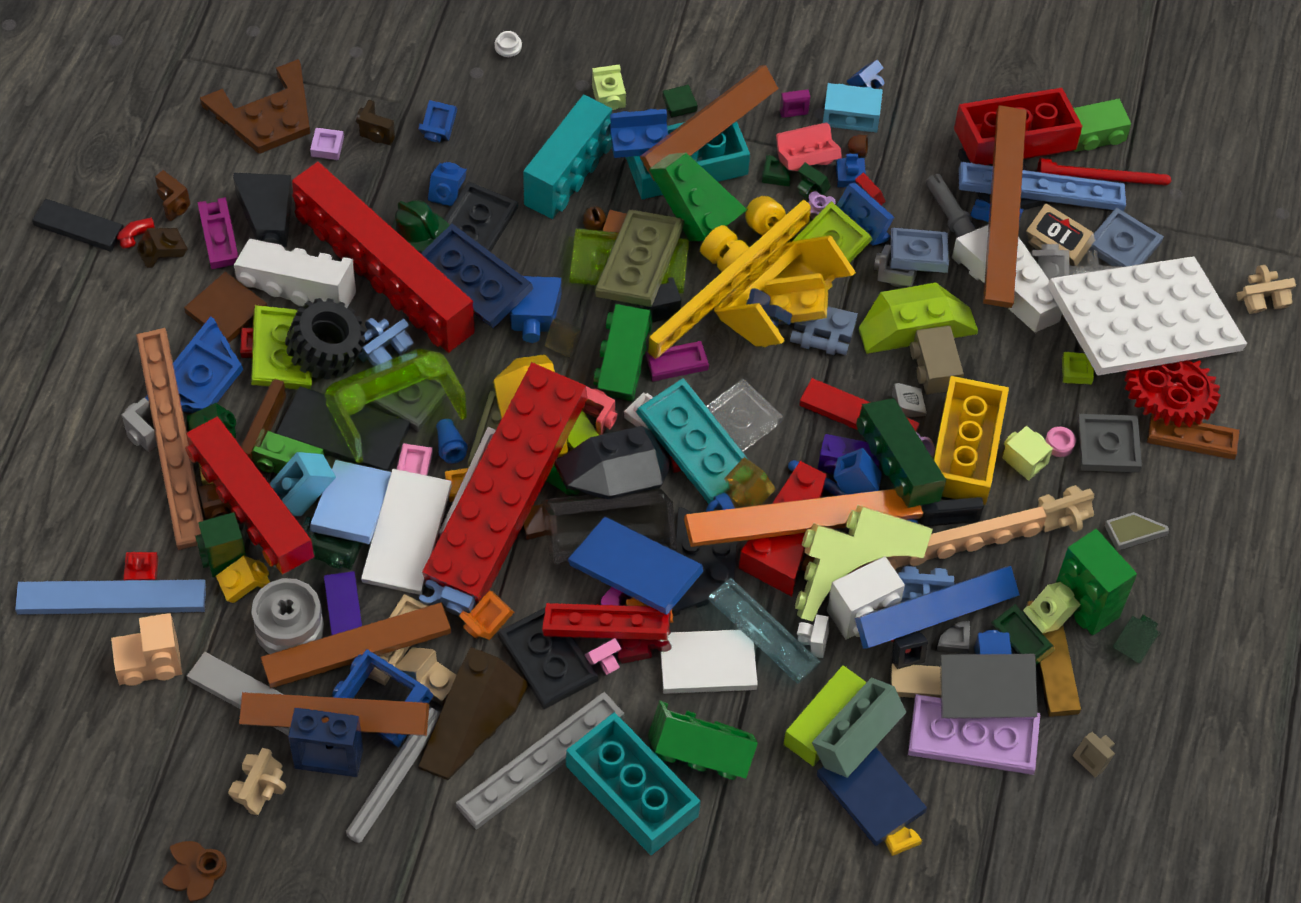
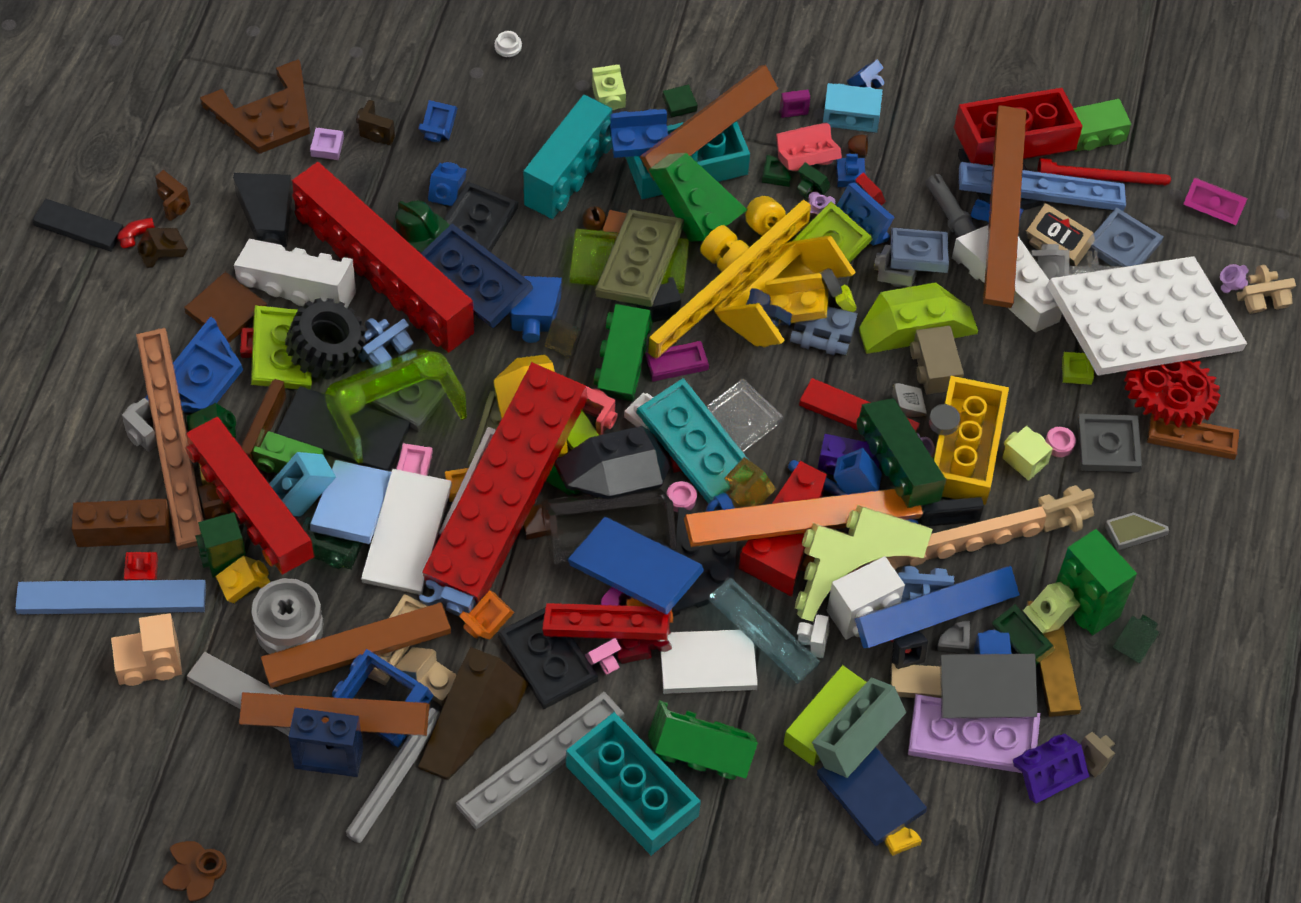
(121, 522): none -> reddish brown brick
(218, 233): magenta plate -> none
(261, 783): tan hips -> none
(342, 602): dark purple tile -> none
(450, 442): blue cone -> none
(682, 495): none -> bright pink tile
(831, 282): none -> dark grey tile
(846, 299): none -> neon yellow tile
(944, 419): none -> dark grey tile
(1052, 767): none -> dark purple bracket
(1215, 201): none -> dark pink plate
(1233, 277): none -> lavender plate

